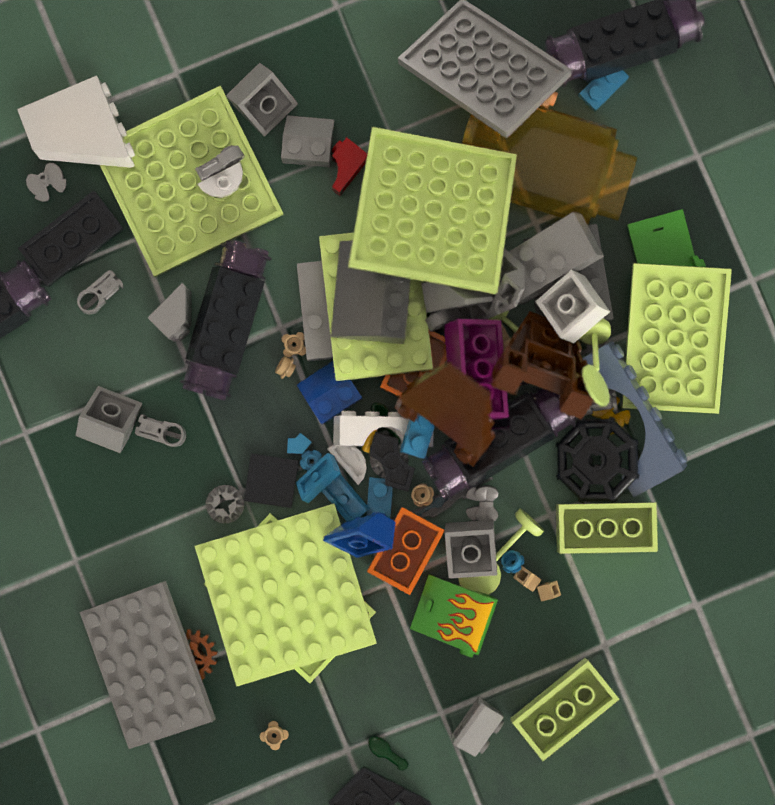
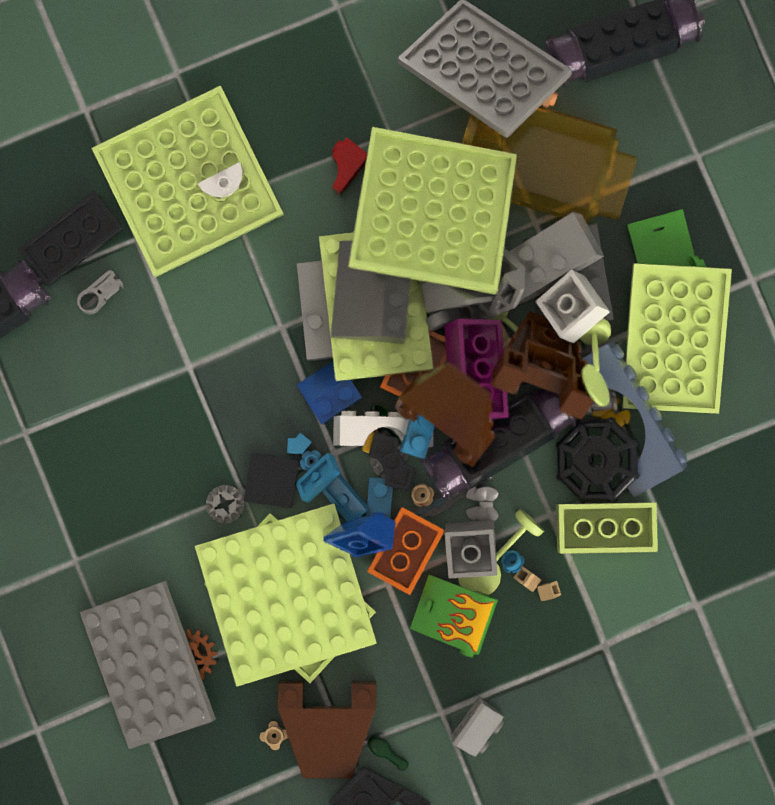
(38, 183): light grey piece -> none
(78, 126): white slope -> none
(108, 419): light grey slope -> none
(157, 431): light grey piece -> none
(174, 314): light grey slope -> none
(225, 319): black brick -> none
(228, 157): light grey piece -> none
(262, 99): light grey slope -> none
(285, 367): tan plate -> none
(289, 349): tan plate -> none
(307, 141): light grey slope -> none
(326, 737): none -> reddish brown wedge
(351, 460): white plate -> none
(564, 709): yellowish green brick -> none
(601, 89): dark azure plate -> none

